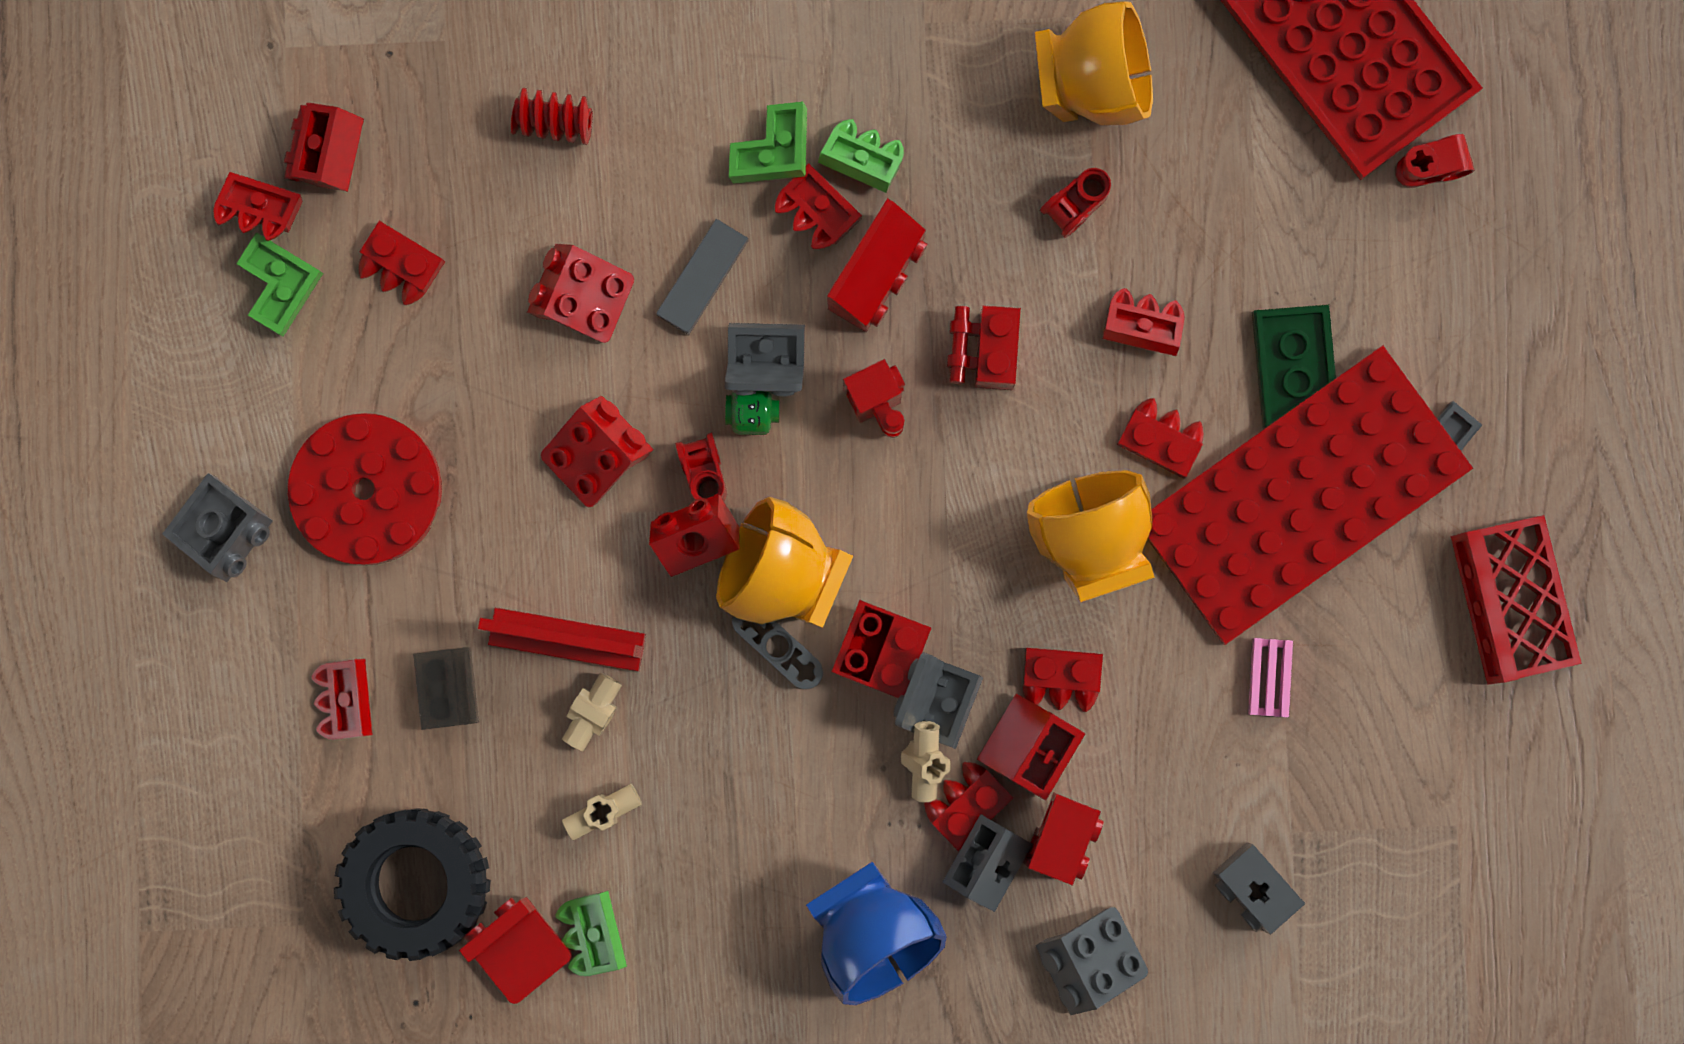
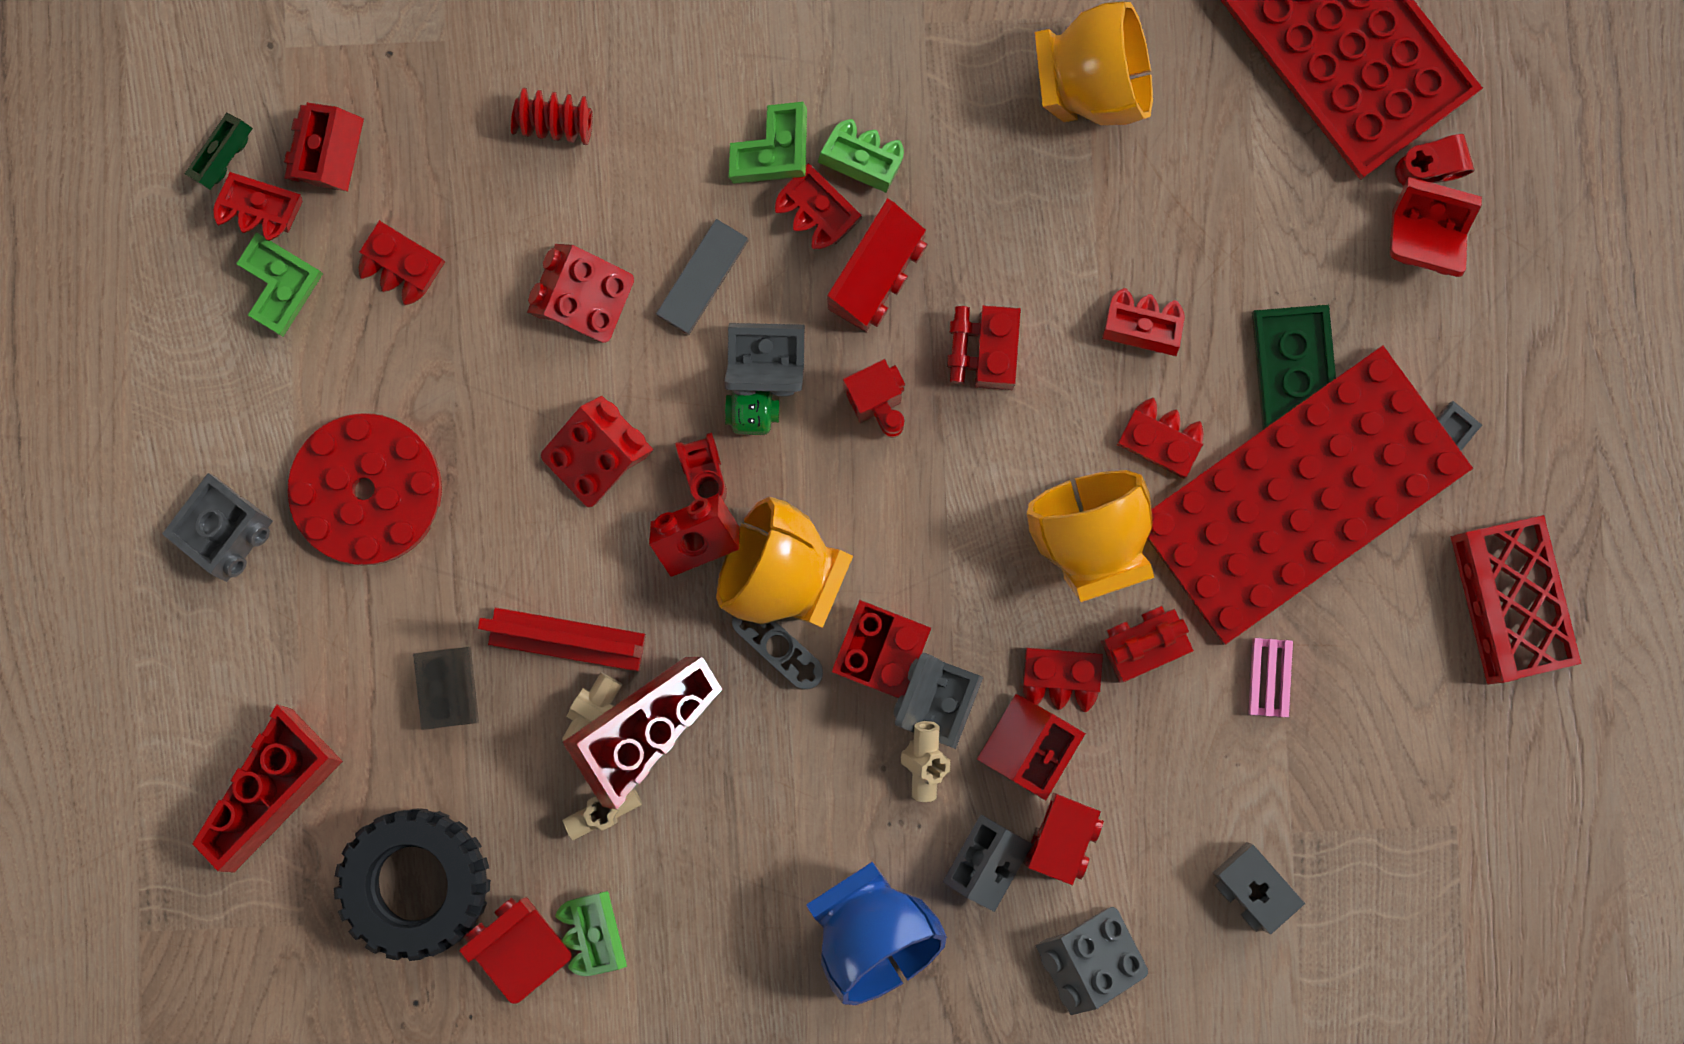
(212, 160): none -> dark green plate
(272, 783): none -> red wedge
(345, 699): red plate -> none
(631, 736): none -> red wedge
(982, 797): red plate -> none
(1072, 205): red piece -> none
(1146, 645): none -> red brick
(1432, 226): none -> red bracket

